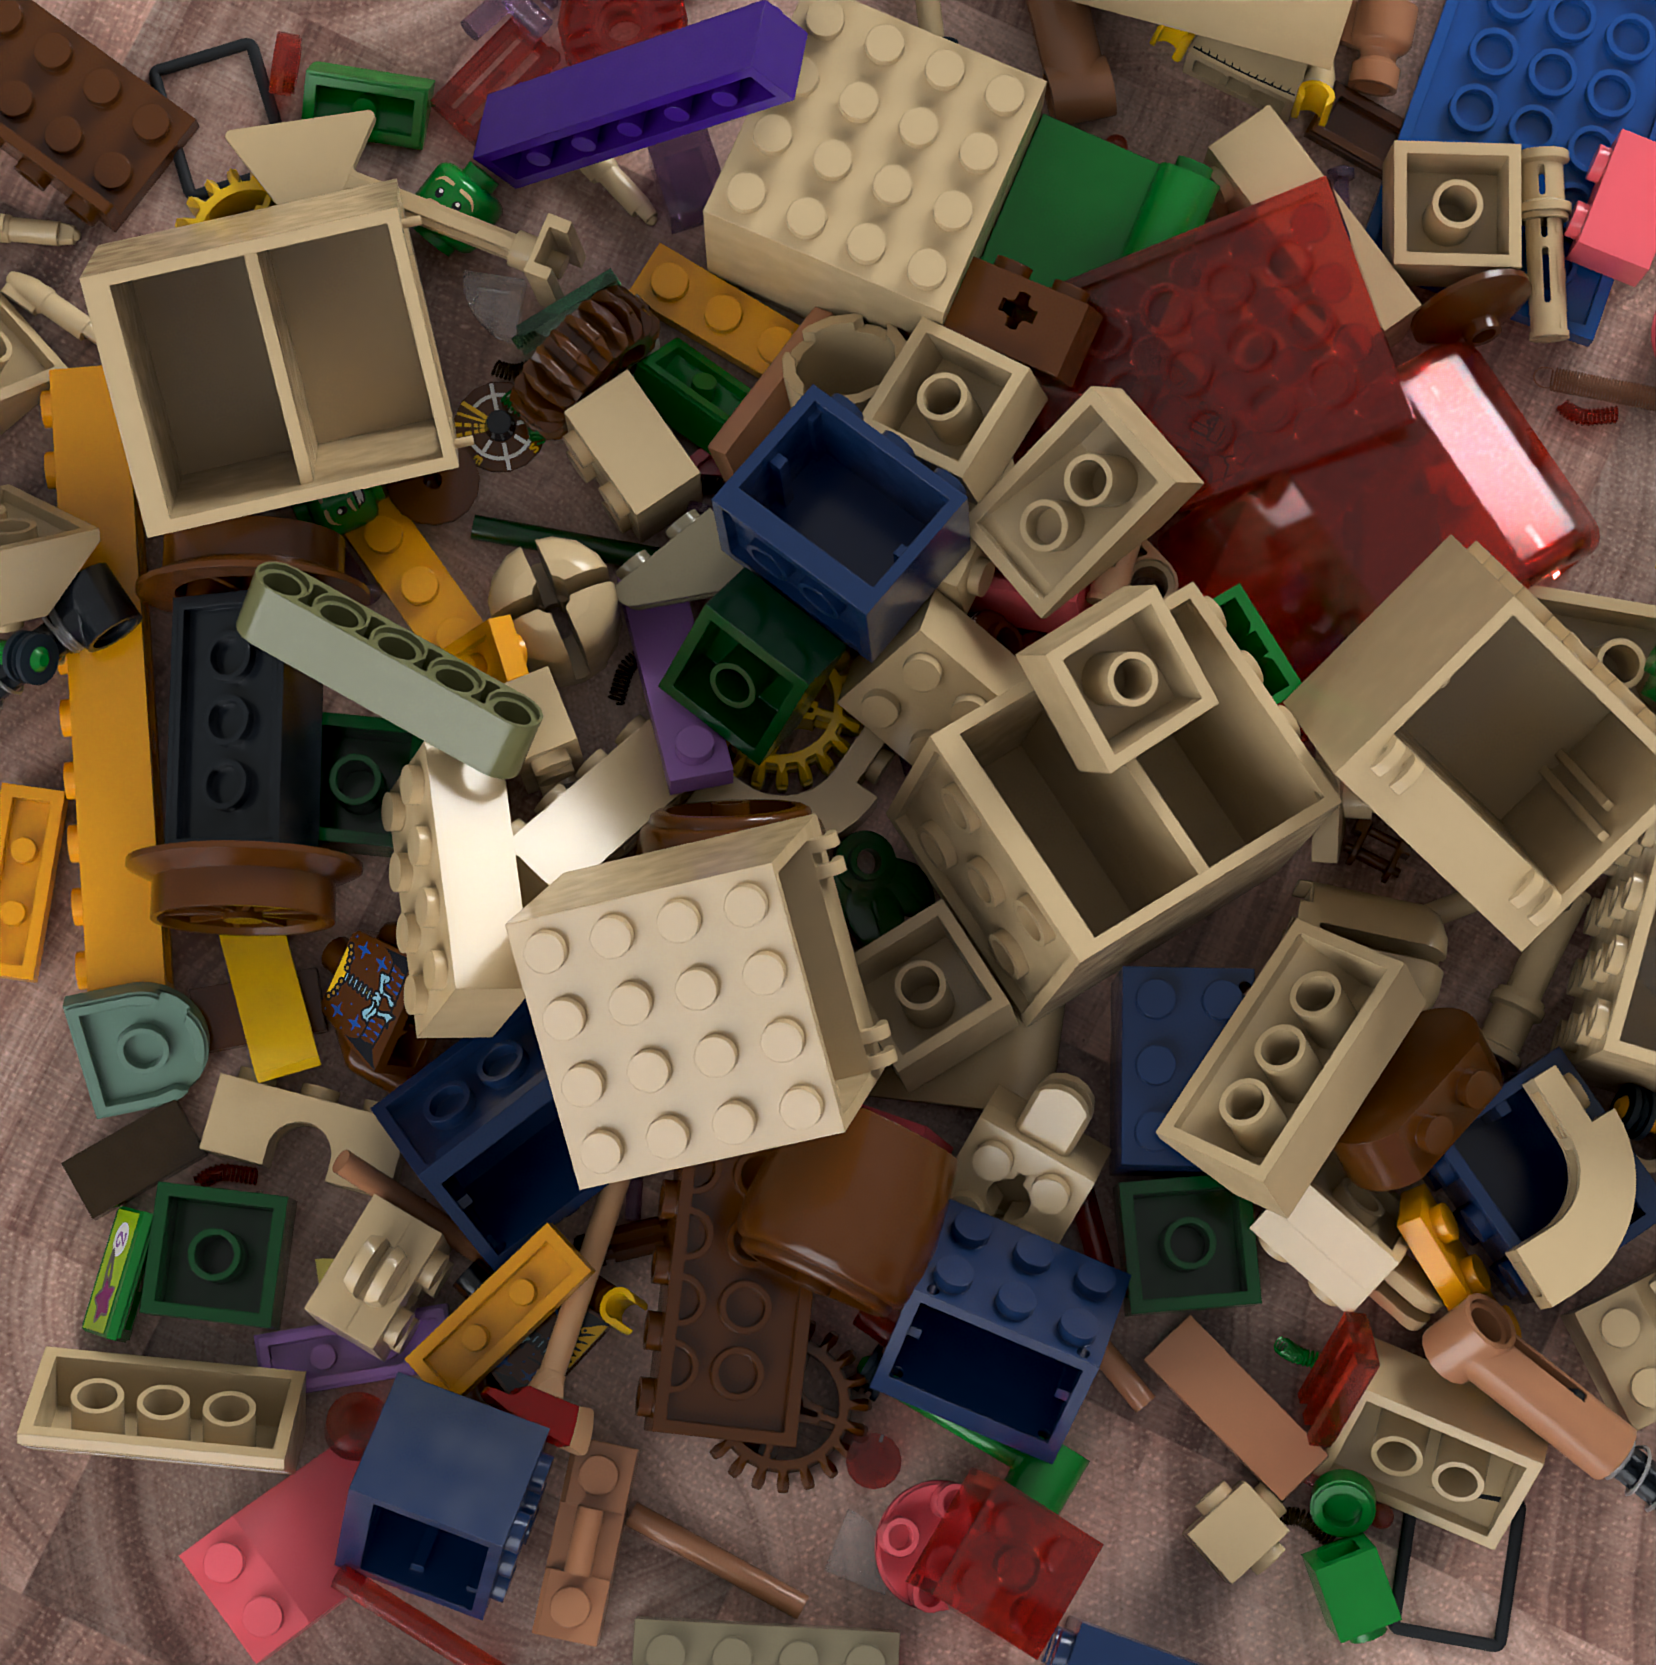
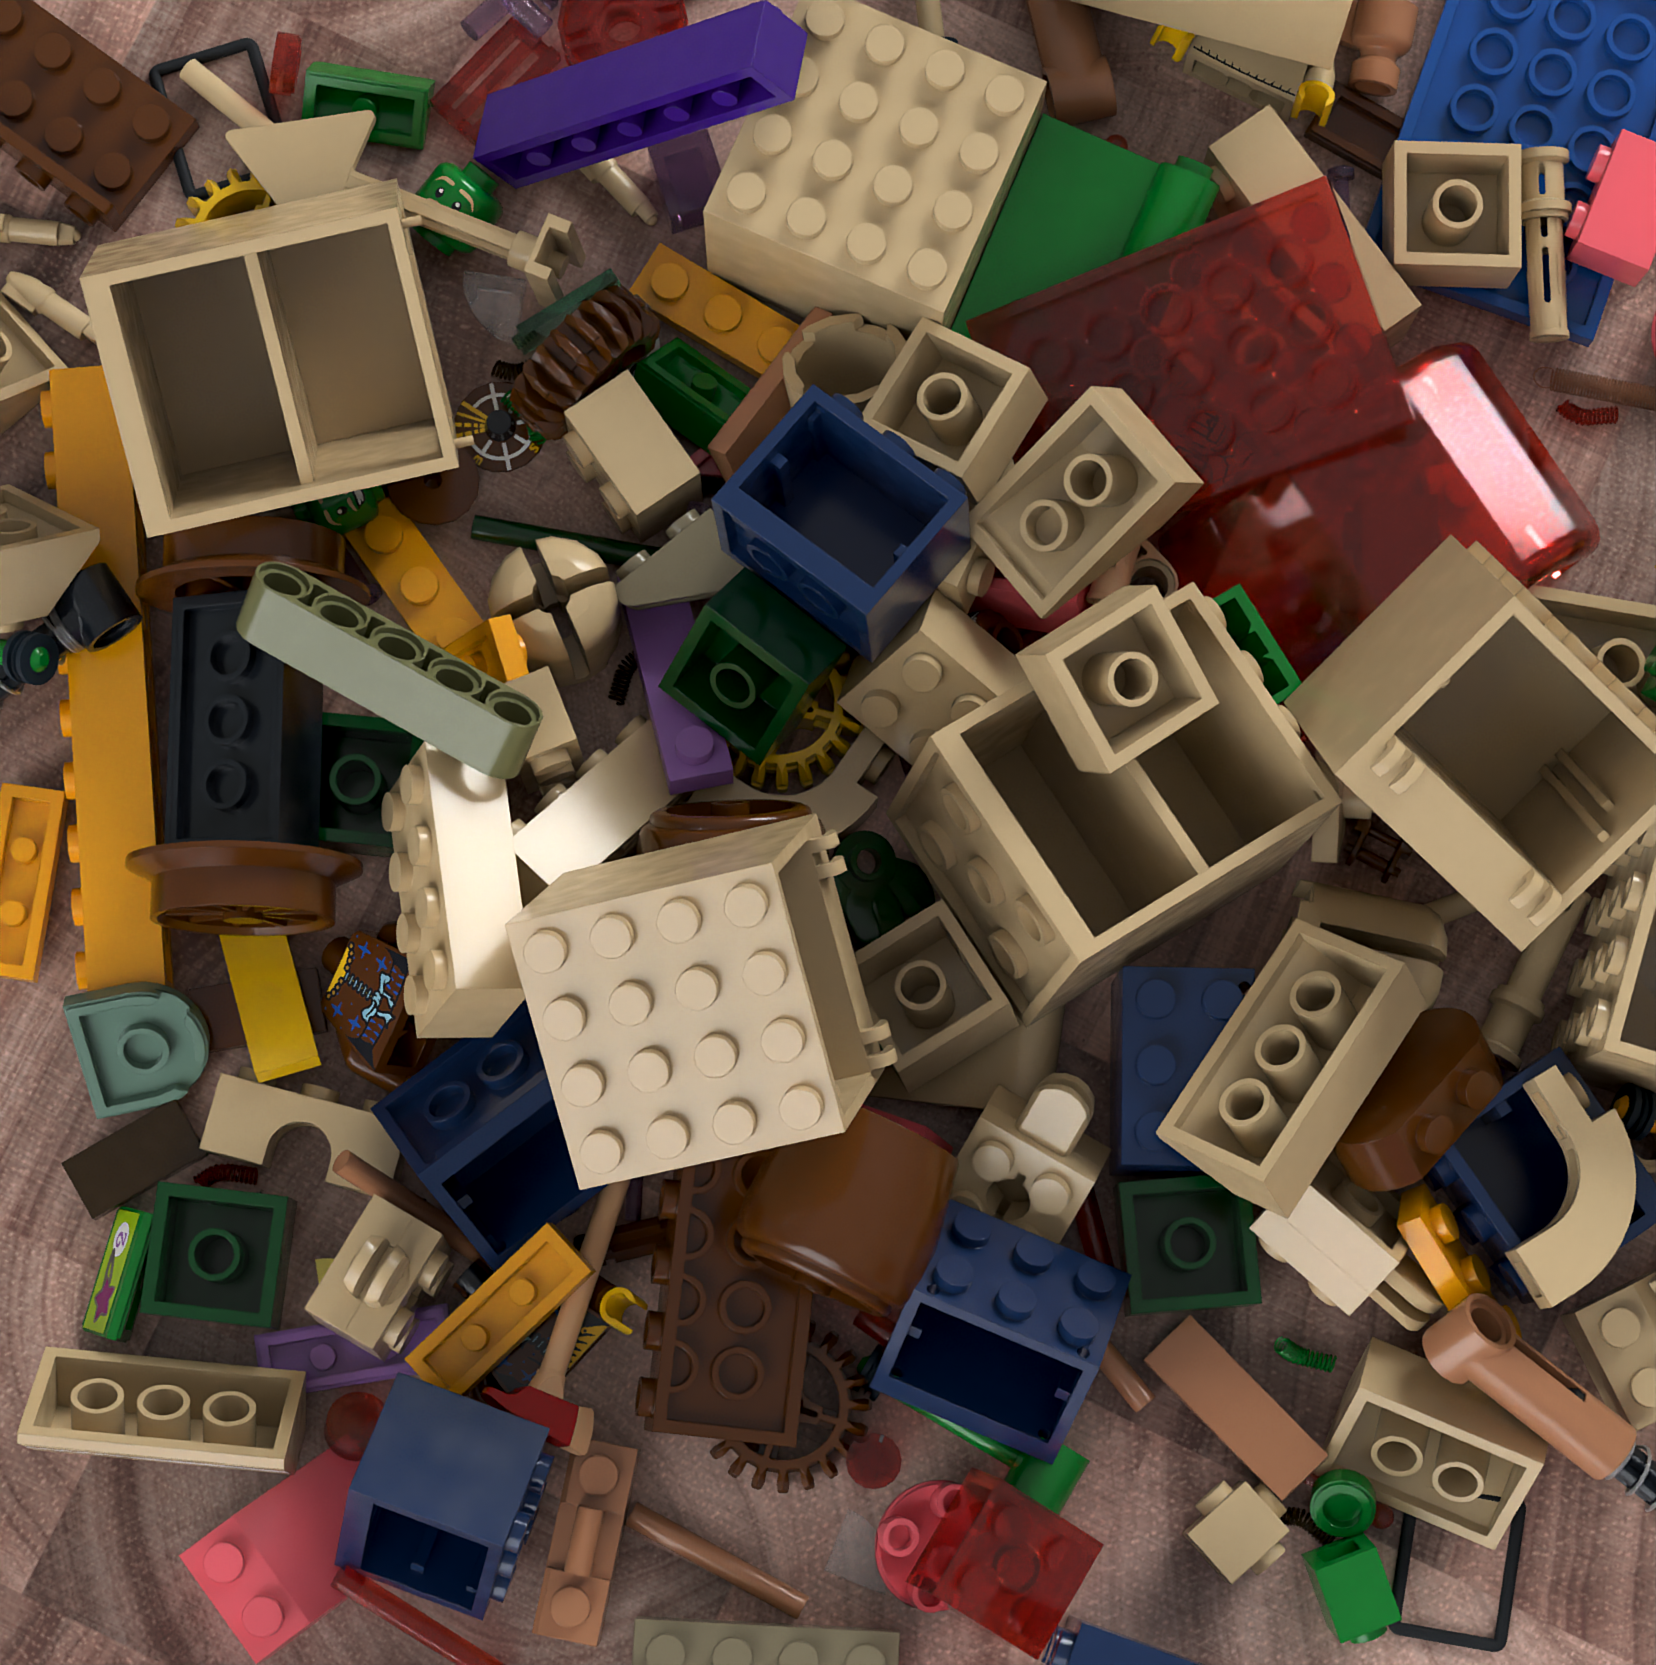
(222, 96): none -> tan piece
(1049, 346): reddish brown brick -> none
(1338, 1378): clear red tile -> none
(1472, 308): reddish brown dish -> none

